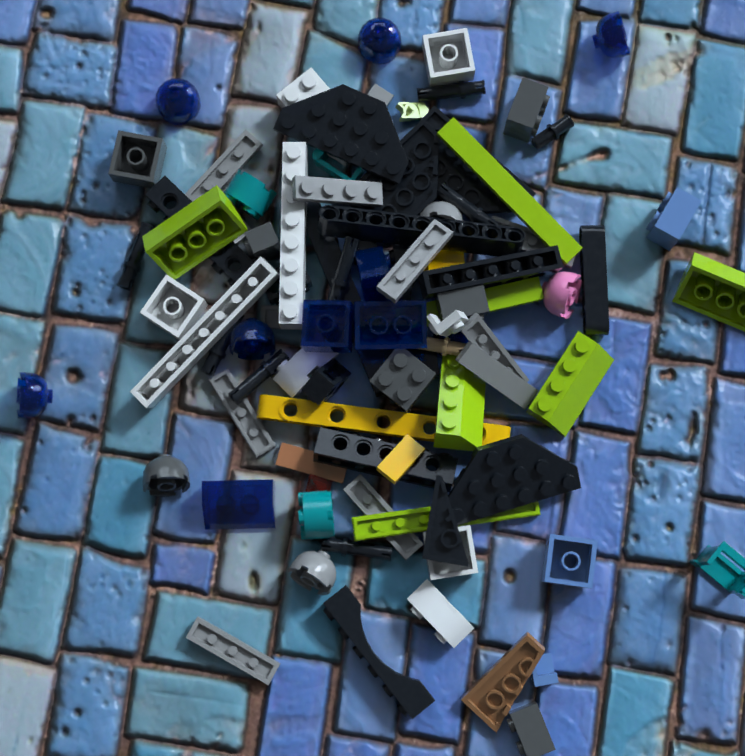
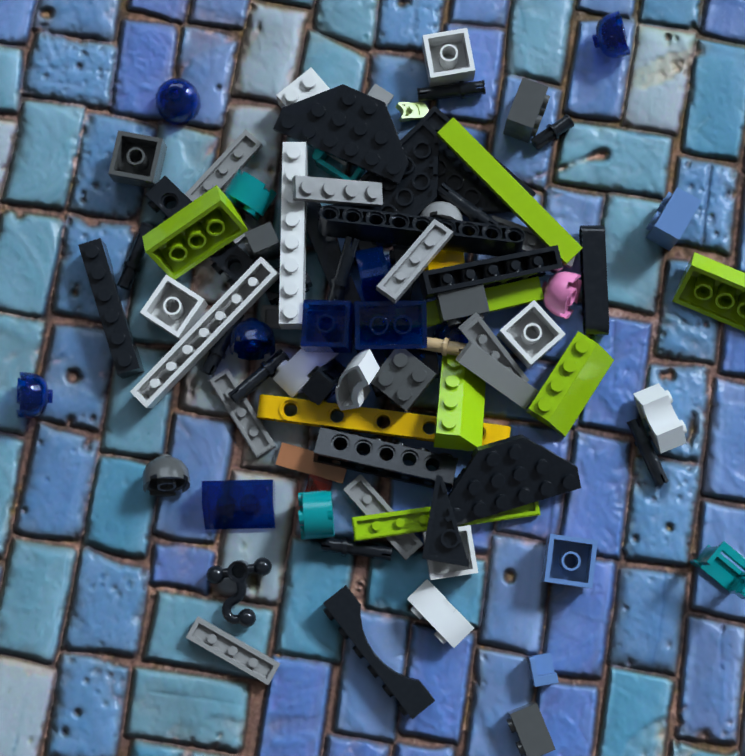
(107, 299): none -> black arch
(216, 575): none -> black piece
(314, 570): light grey cylinder -> none
(355, 381): none -> white brick
(379, 40): clear blue cylinder -> none
(400, 459): yellow tile -> none
(451, 324): white bracket -> none
(502, 683): medium nougat wing -> none
(531, 334): none -> white brick
(647, 451): none -> black pin
(665, 427): none -> white brick

